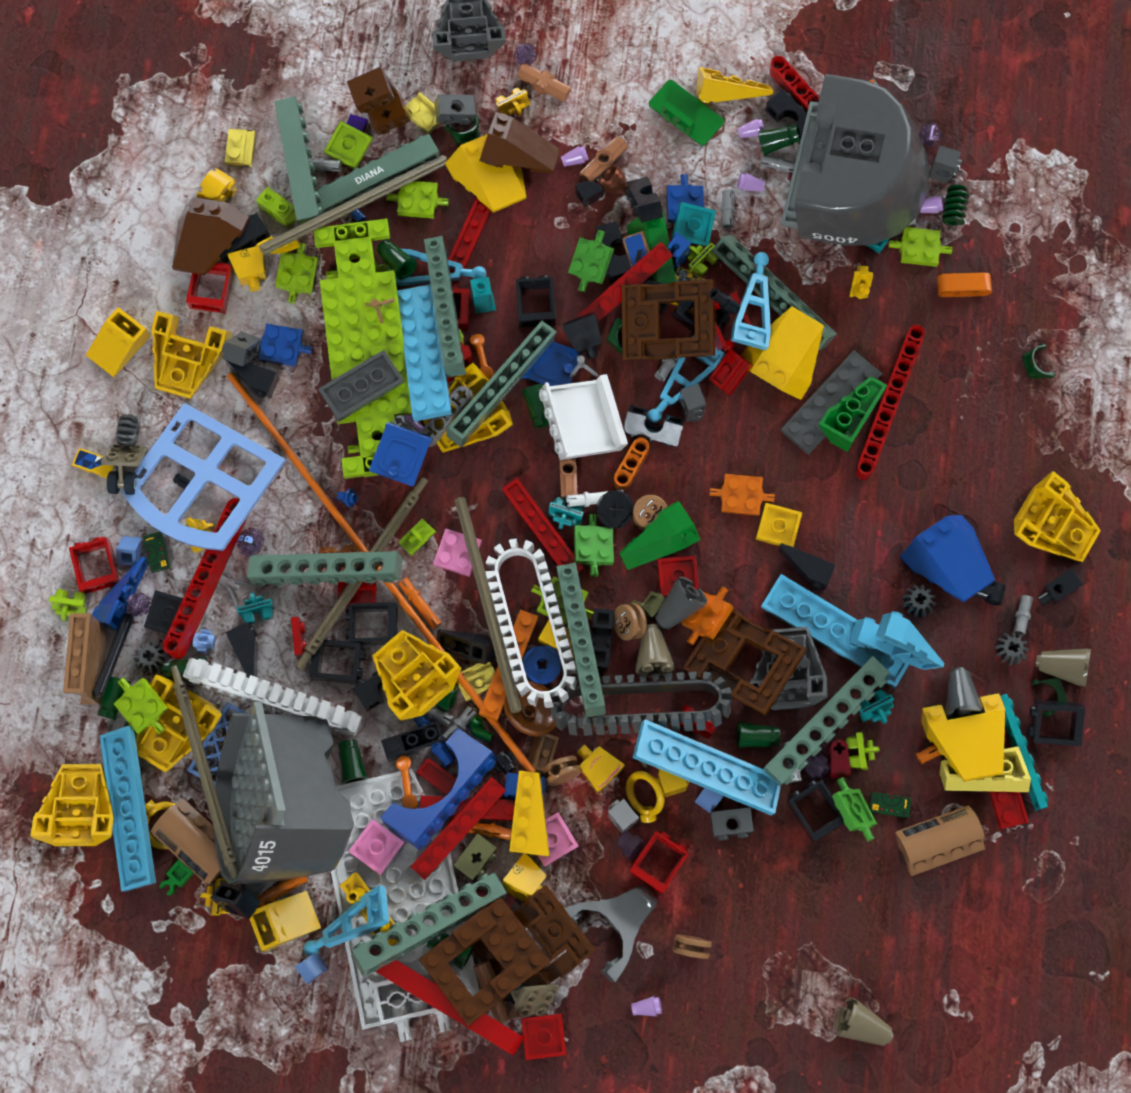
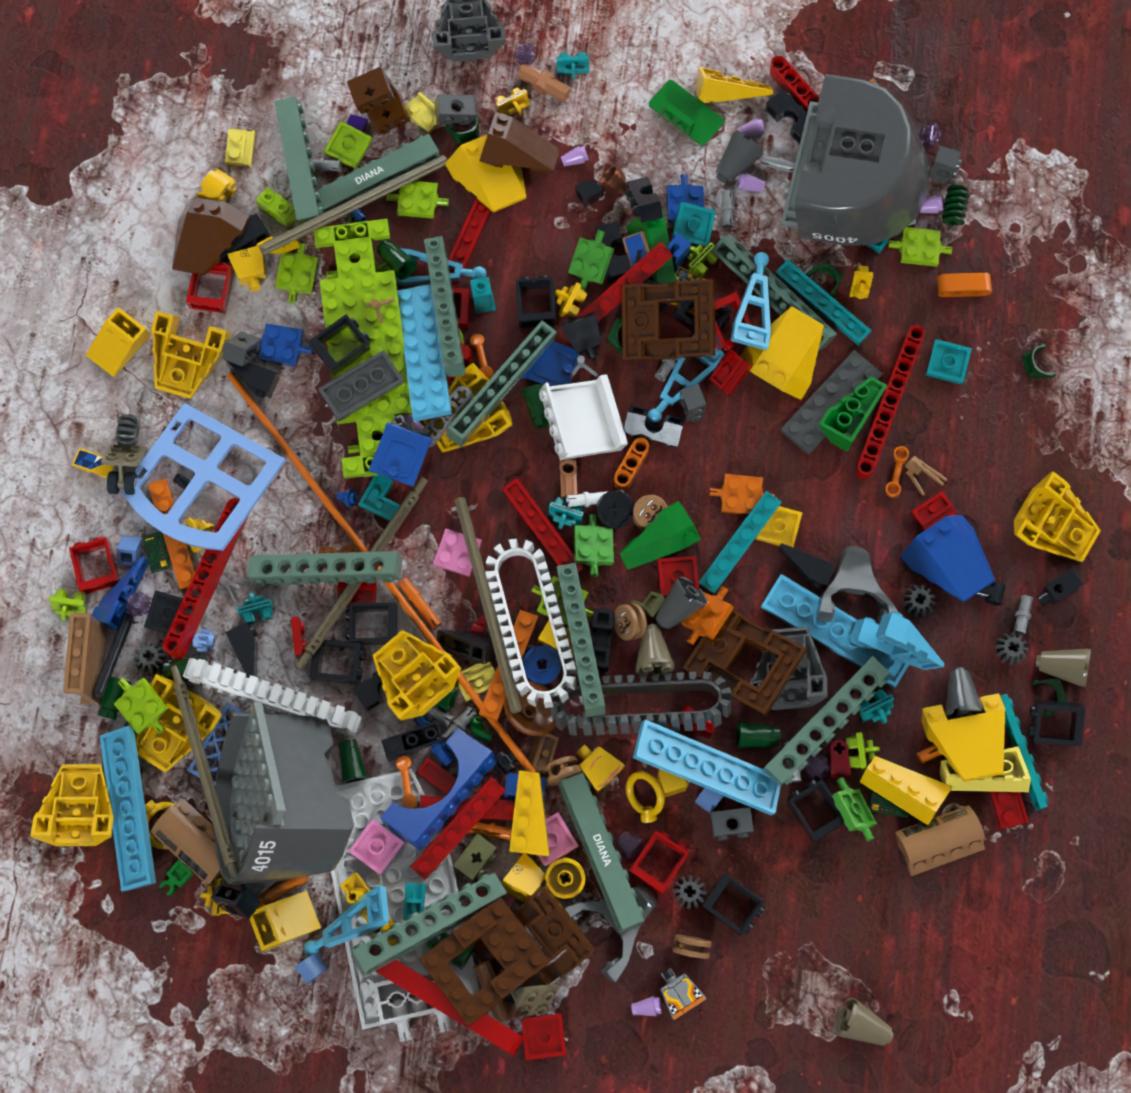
(177, 550): none -> orange plate
(250, 542): clear purple head -> none
(342, 323): none -> black window
(375, 501): none -> teal plate
(414, 899): none -> teal hips
(416, 537): lime hips -> none
(479, 626): none -> red piece
(560, 868): none -> yellow brick
(567, 307): none -> yellow hips
(572, 64): none -> teal hips
(601, 852): none -> sand green brick
(610, 153): nougat piece -> none
(622, 815): light grey brick -> none
(680, 993): none -> torso
(694, 887): none -> dark grey gear
(724, 300): black axle -> none
(737, 157): none -> dark grey cone
(740, 542): none -> teal plate
(757, 910): none -> black window
(778, 138): dark green plant -> none
(823, 302): none -> teal plate
(829, 269): none -> dark green helmet
(855, 577): none -> dark grey animal
(901, 456): none -> orange bar
(906, 788): none -> yellow wedge
(917, 466): none -> medium nougat plant
(933, 511): none -> red plate
(948, 361): none -> teal plate

